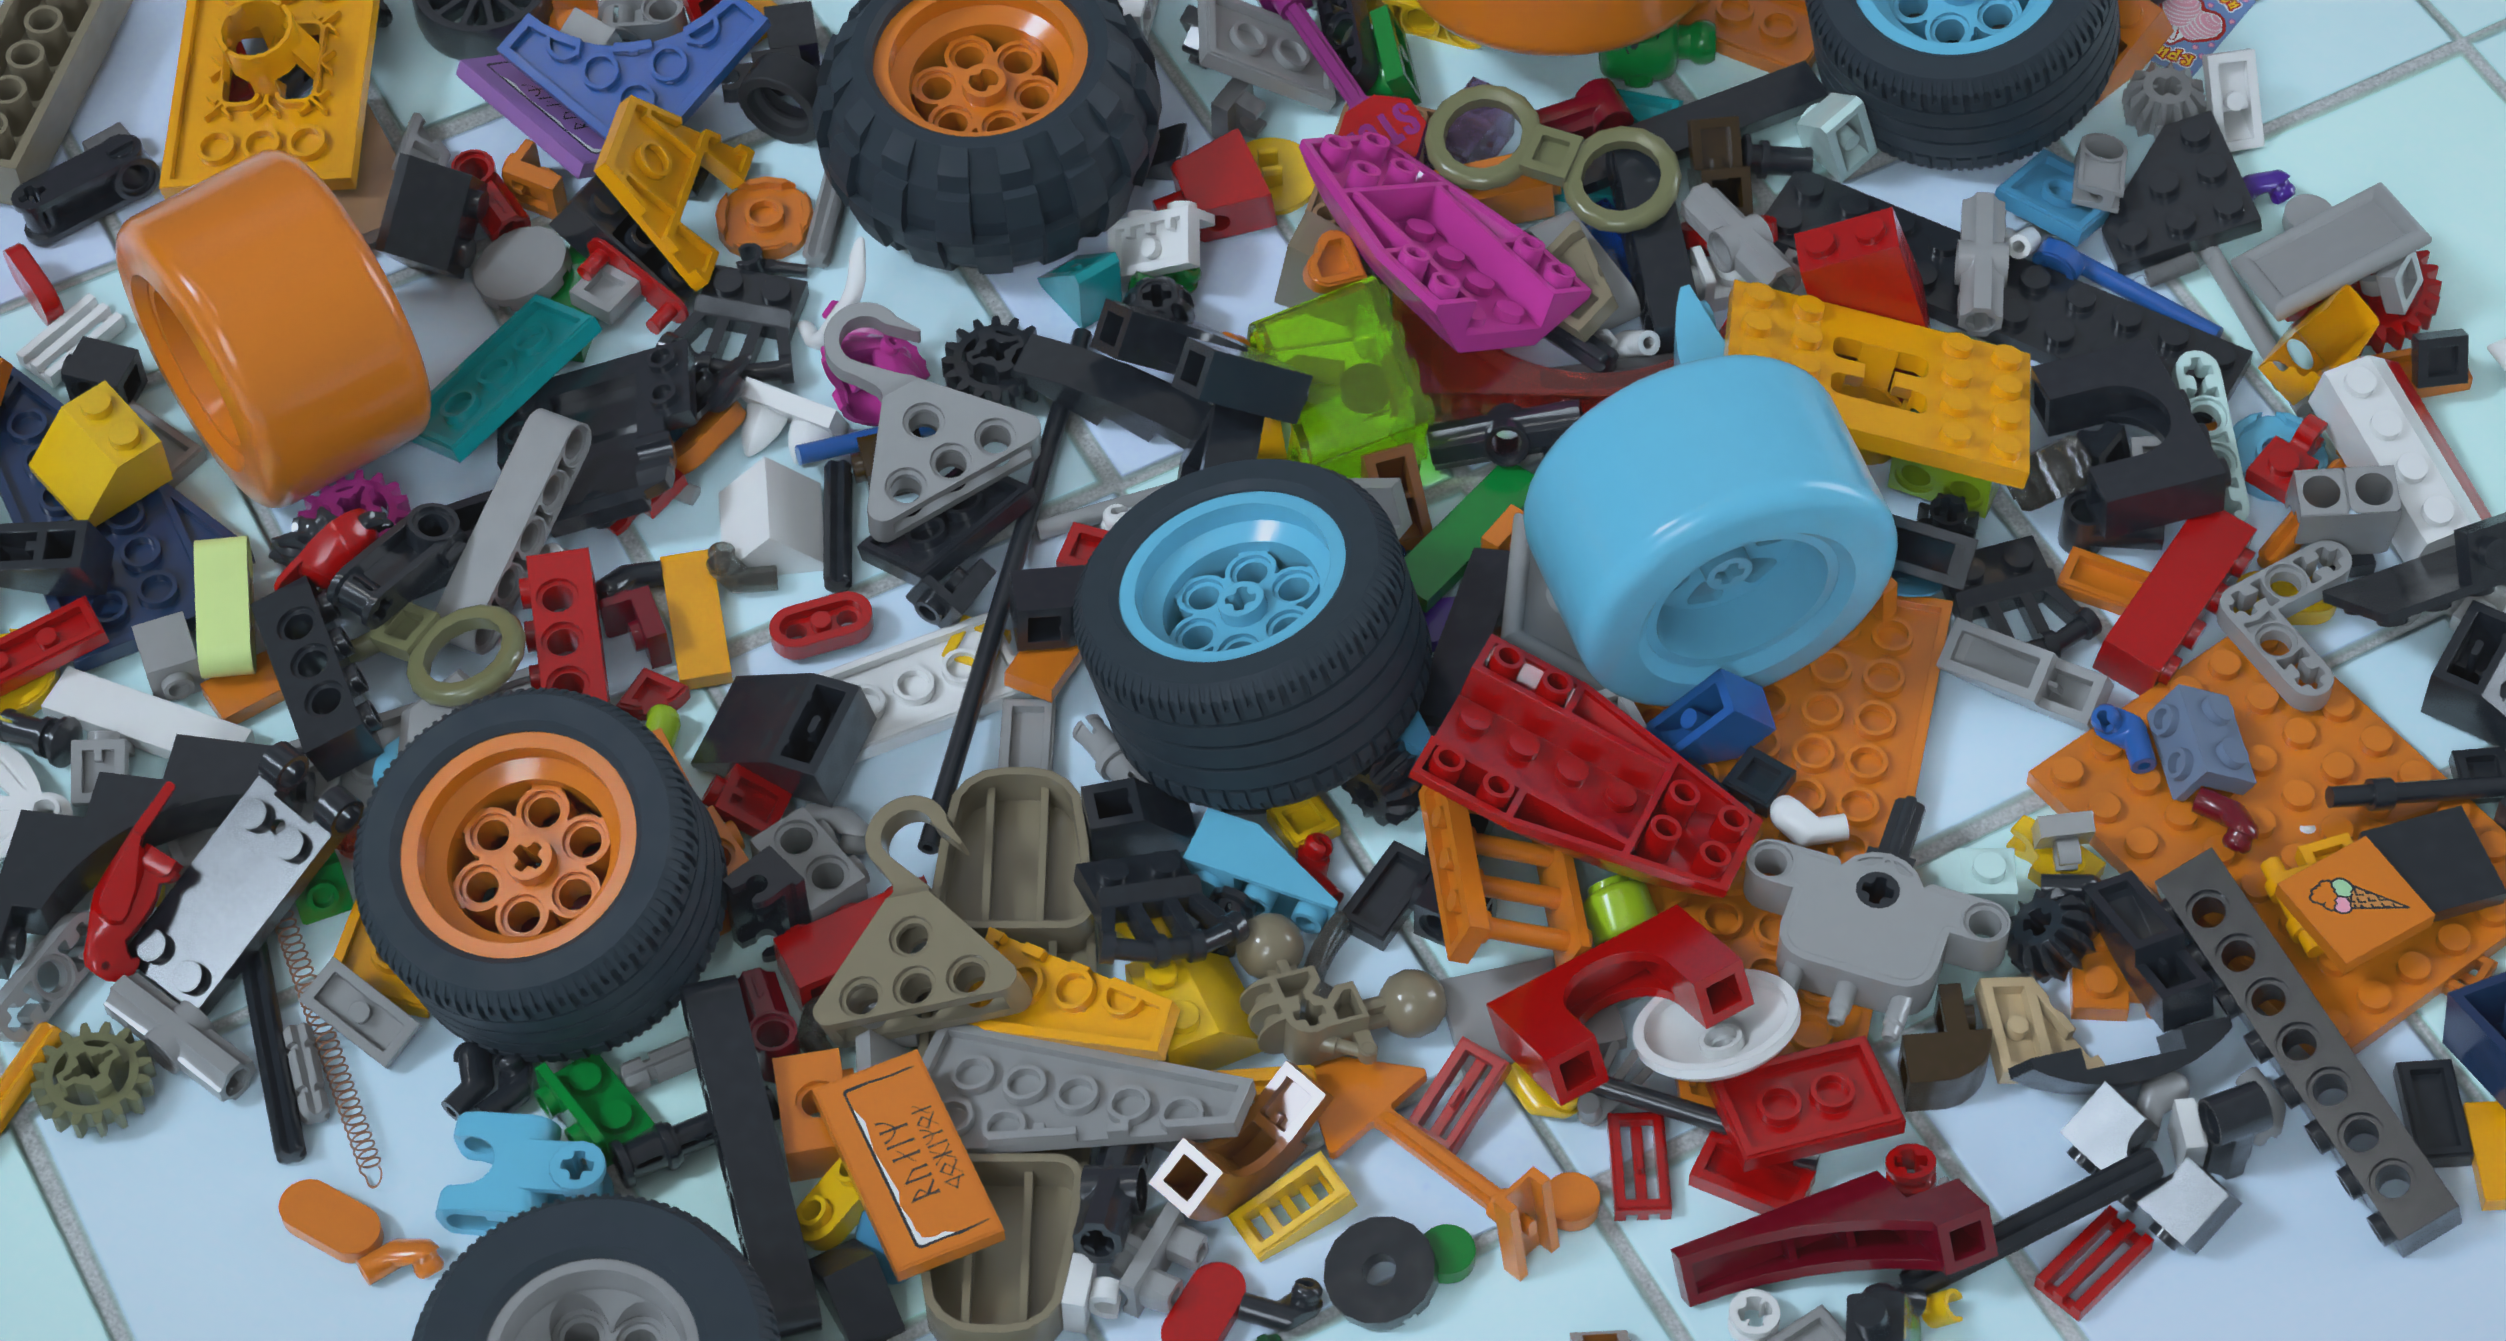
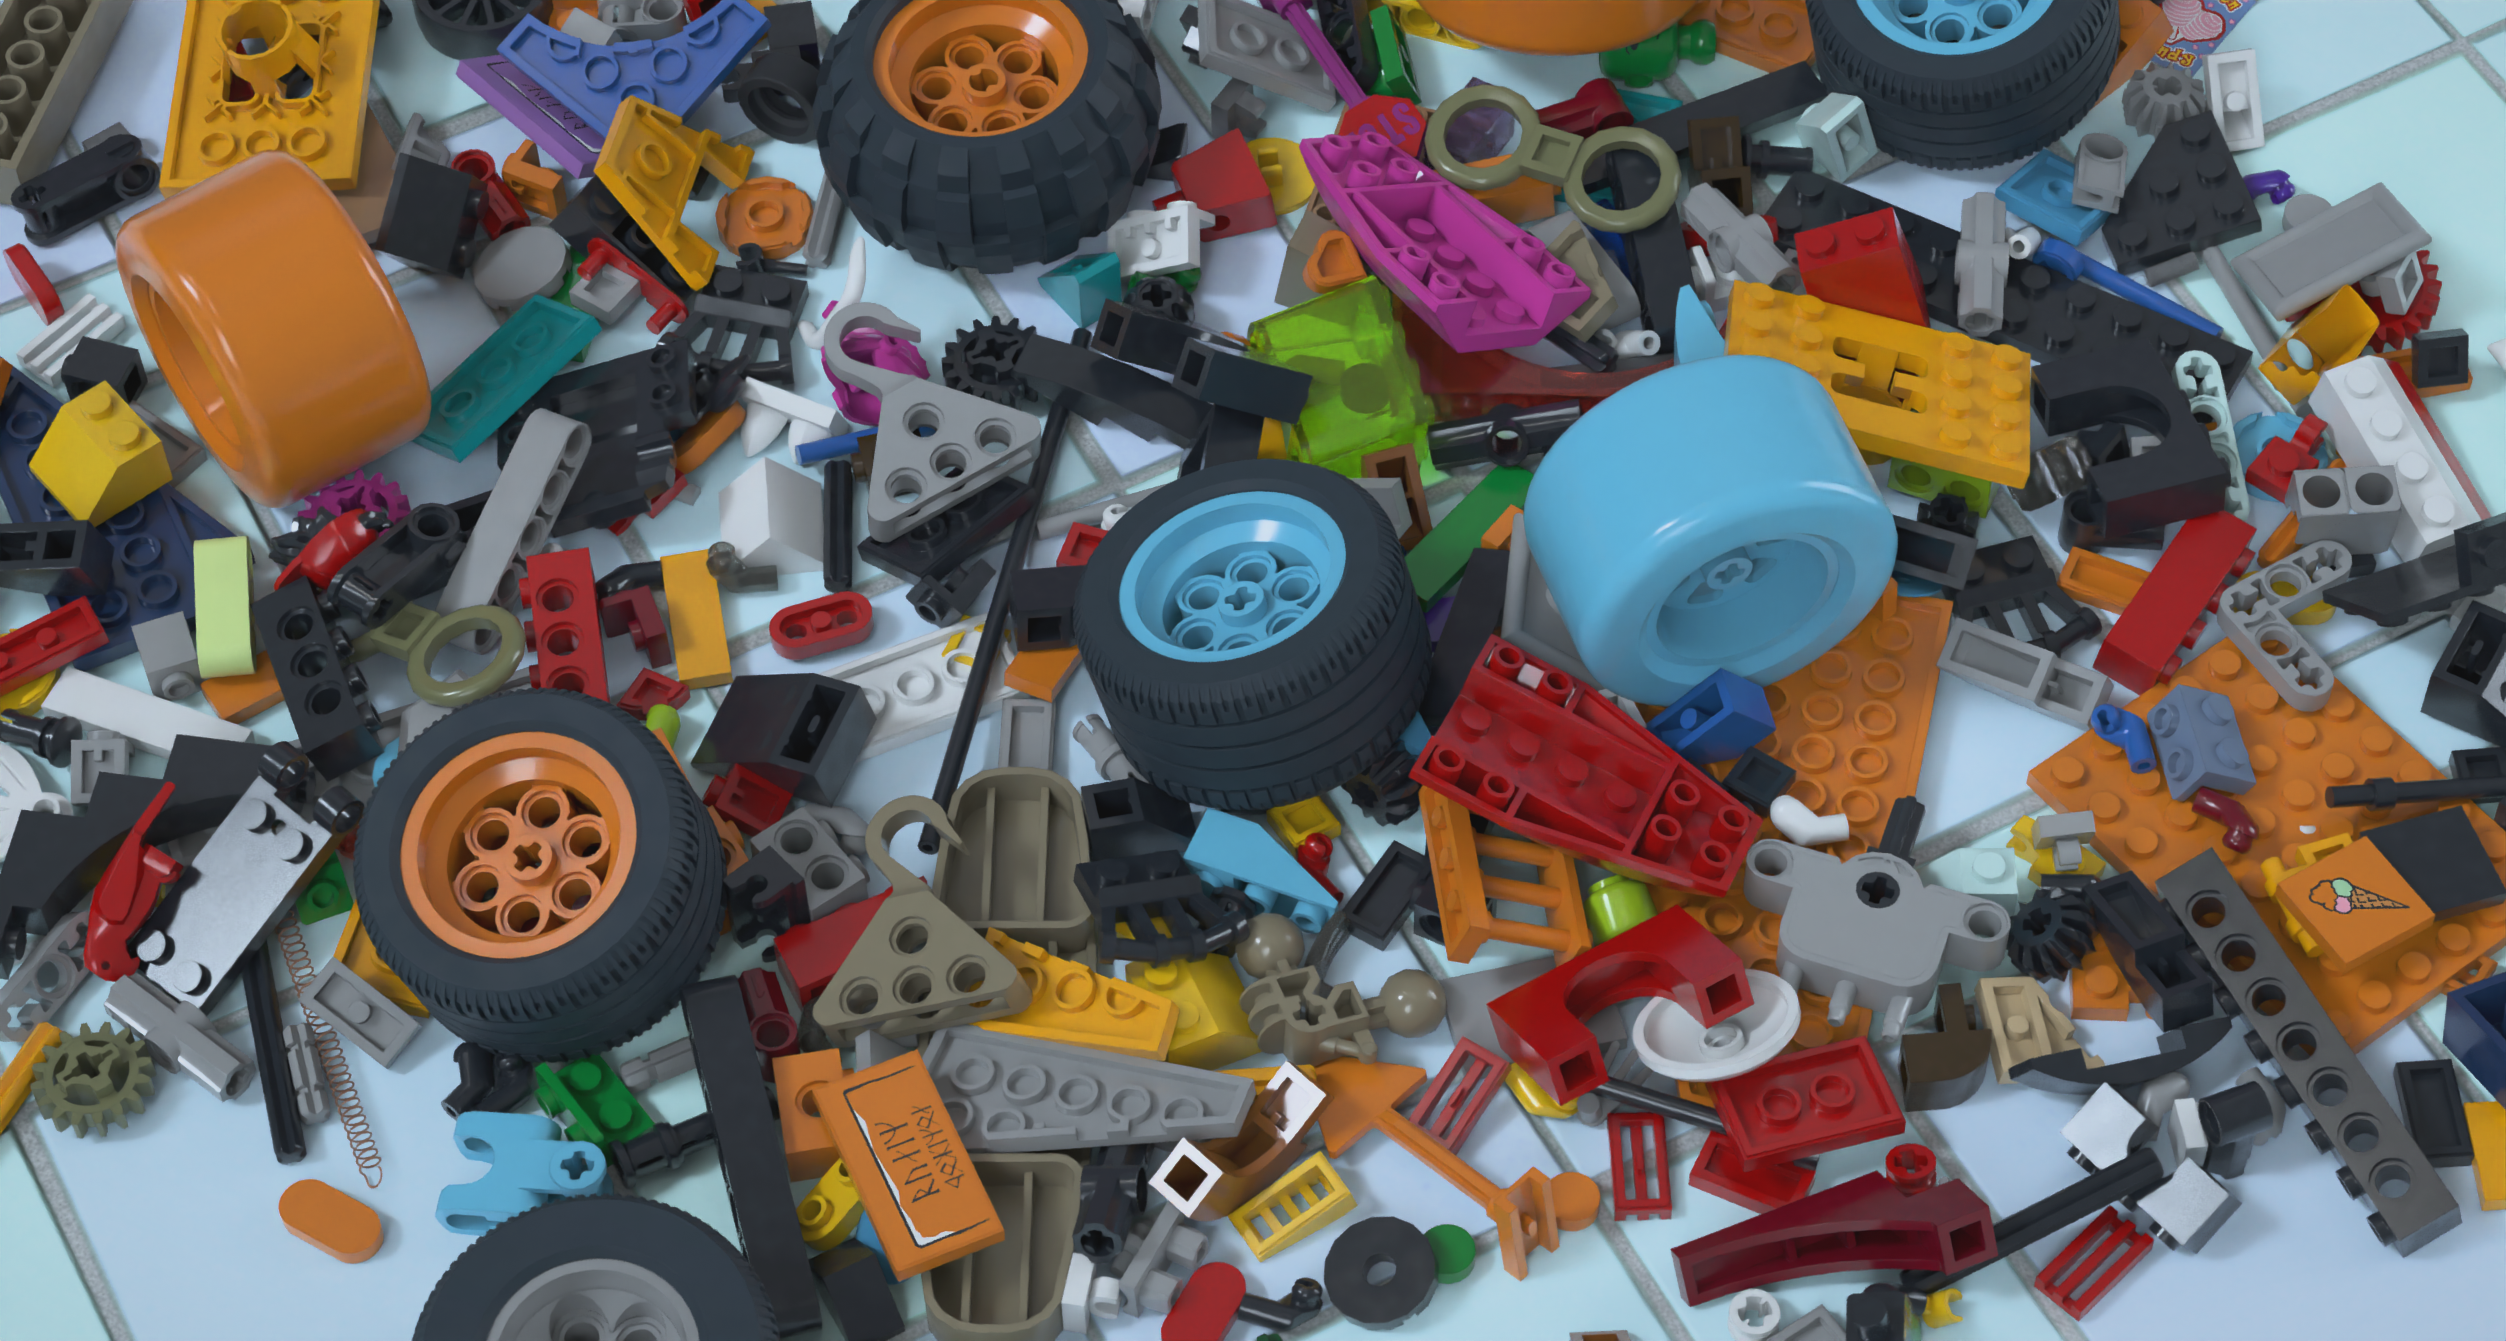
(399, 1253): orange arm -> none

